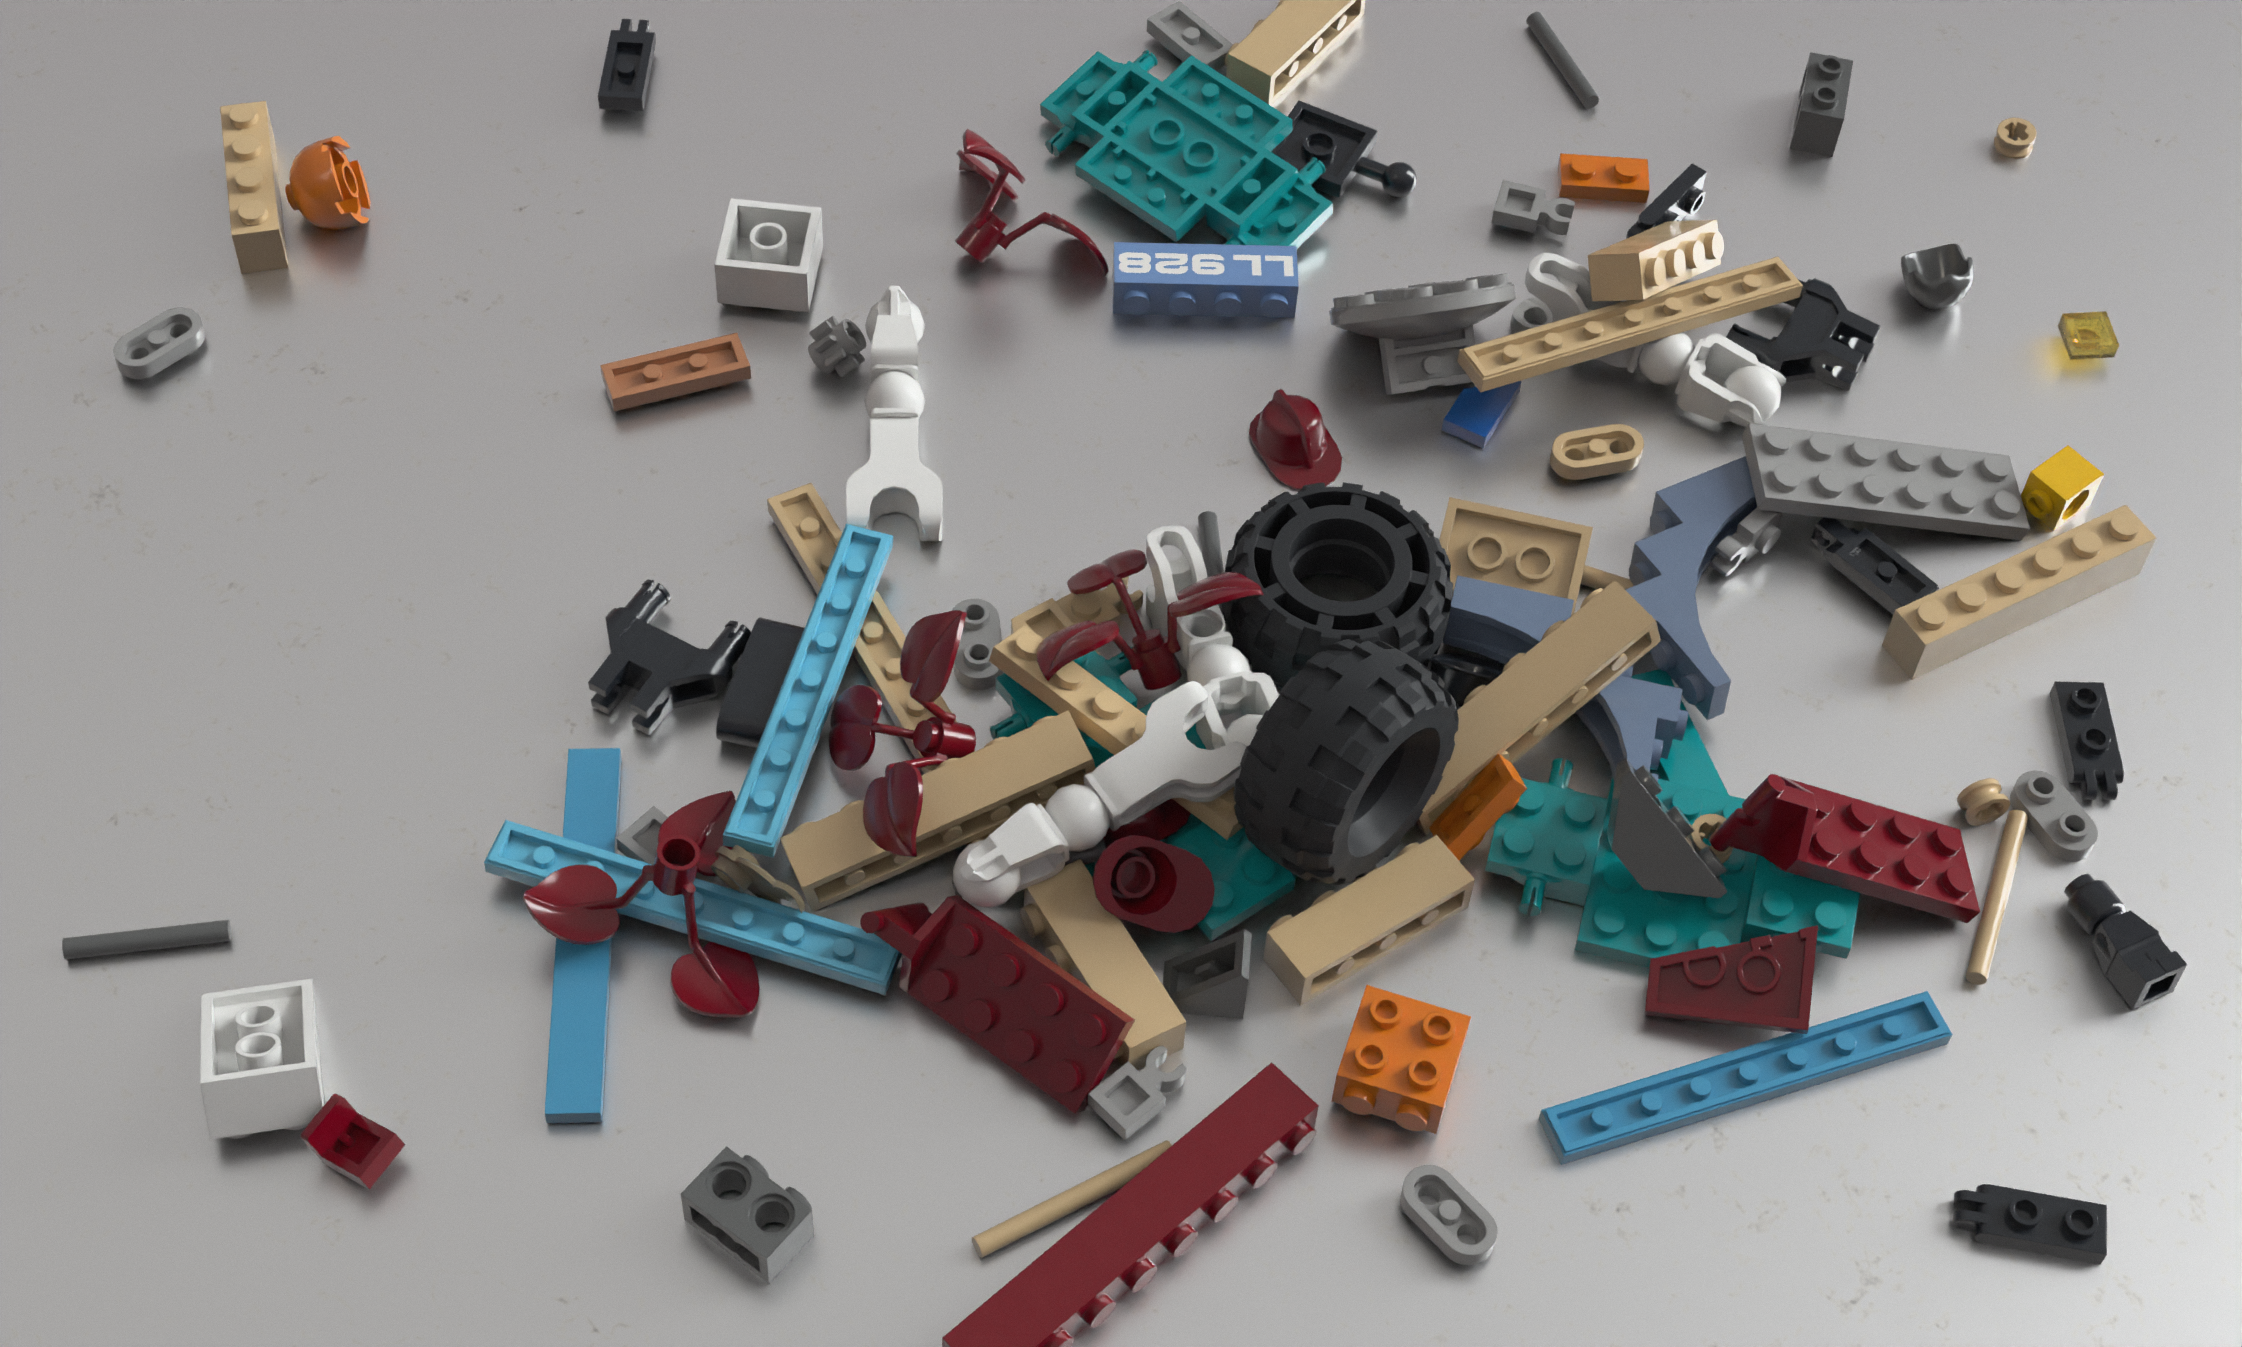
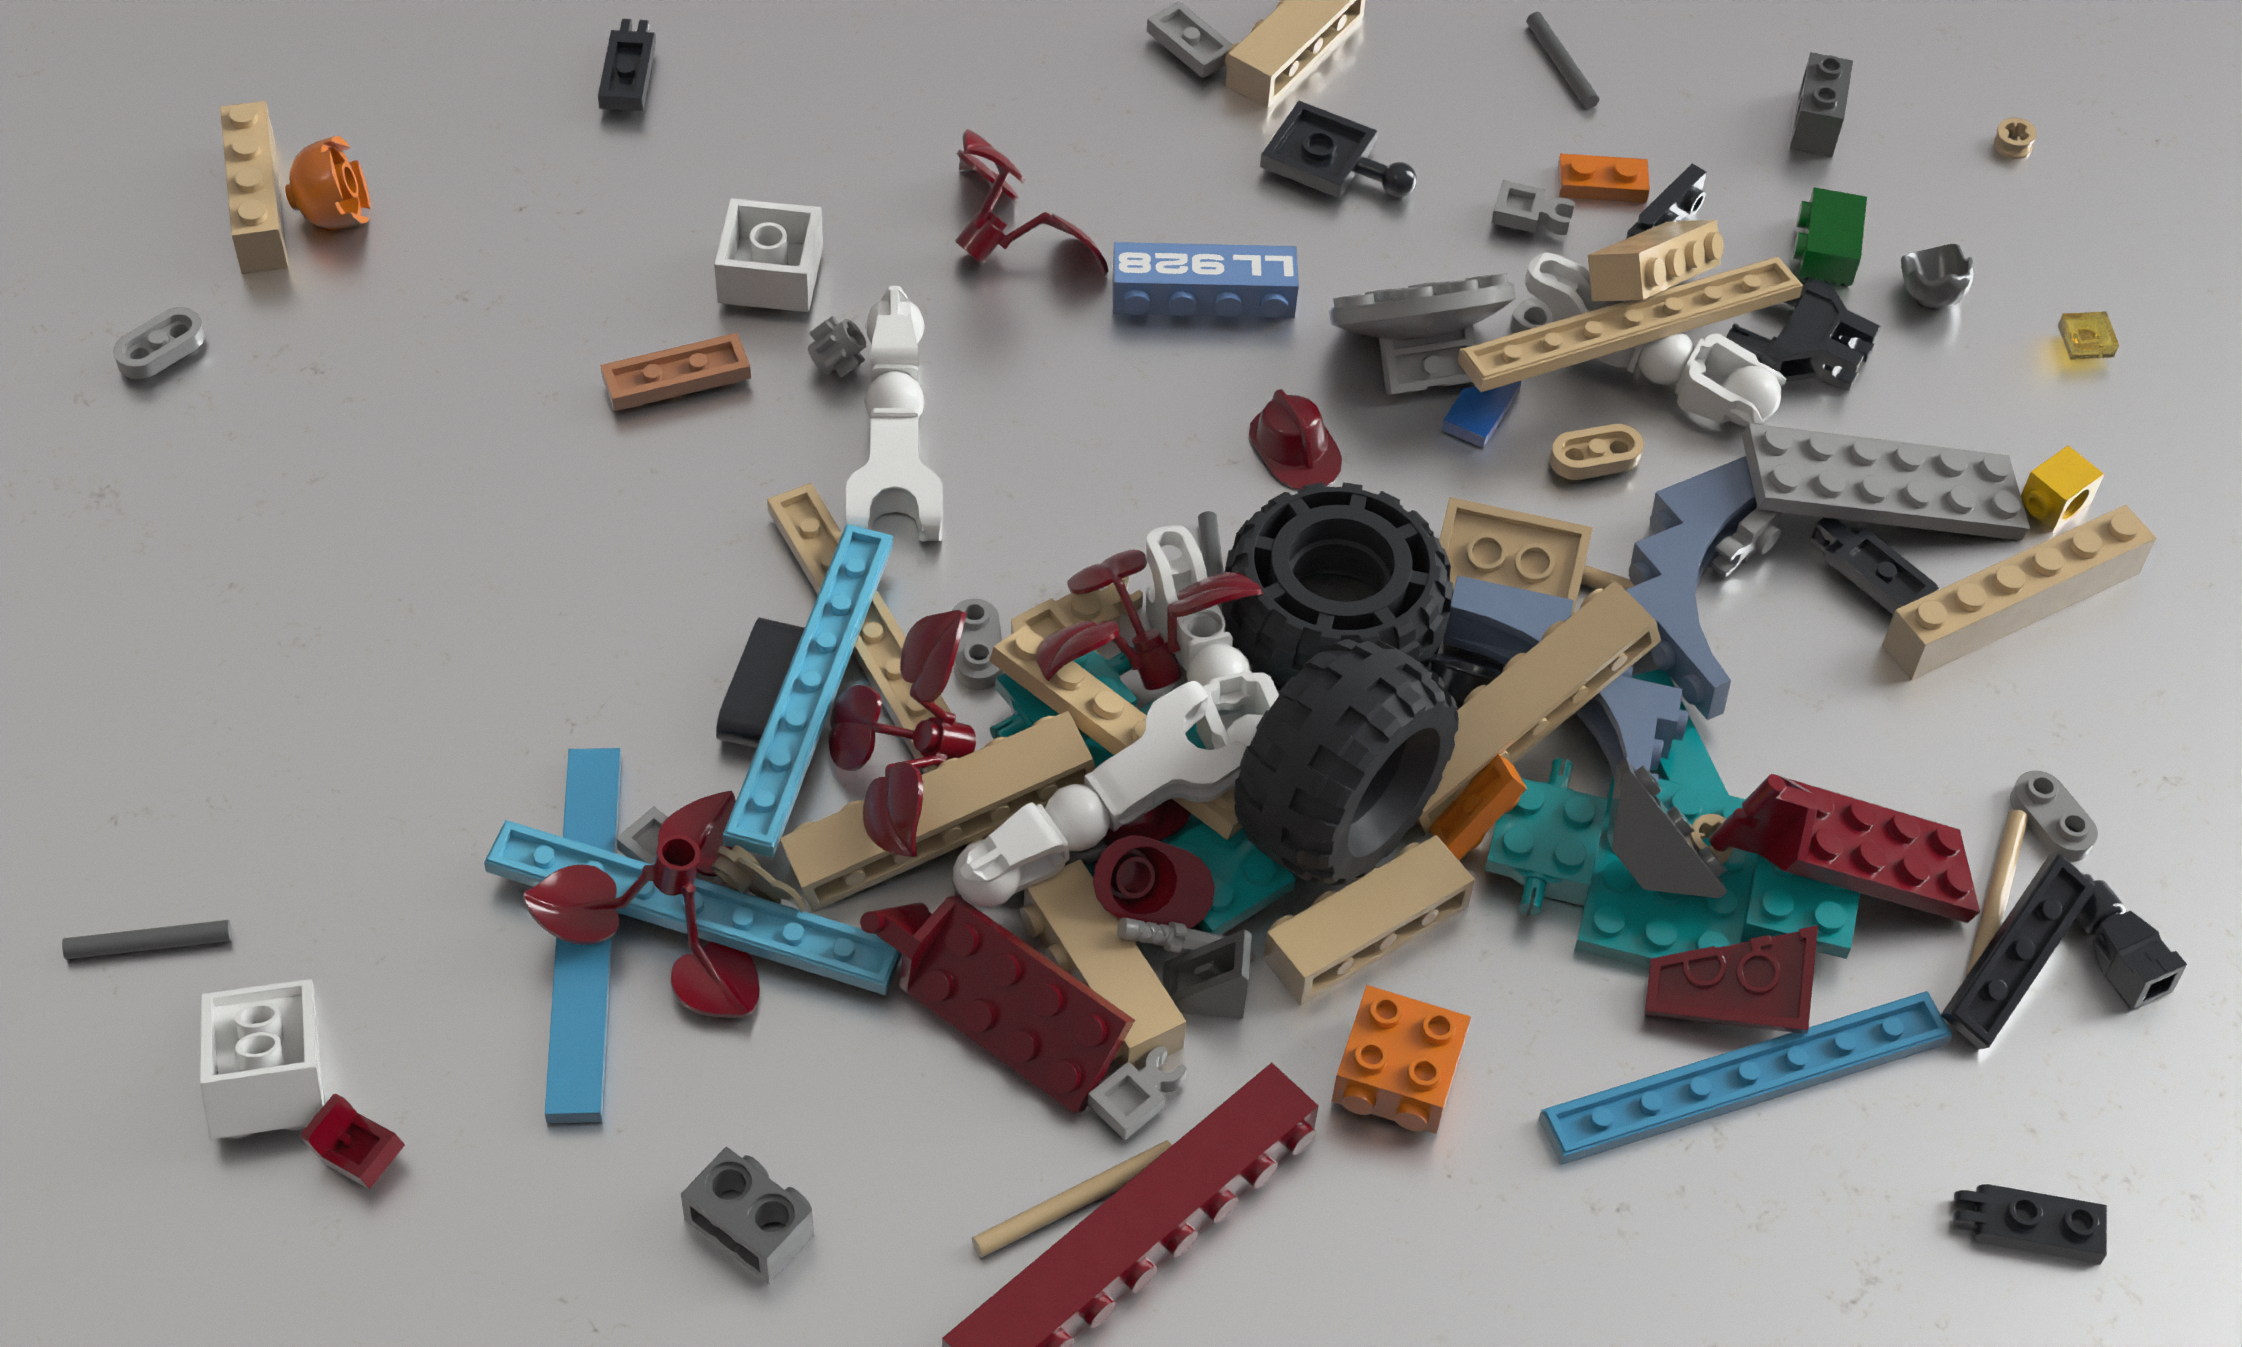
(658, 664): black connector -> none
(1171, 936): none -> light grey piece
(1186, 151): teal piece -> none
(1451, 1216): light grey plate -> none
(1831, 236): none -> green brick
(1983, 802): tan bush -> none
(2018, 951): none -> black tile
(2087, 738): black hinge -> none

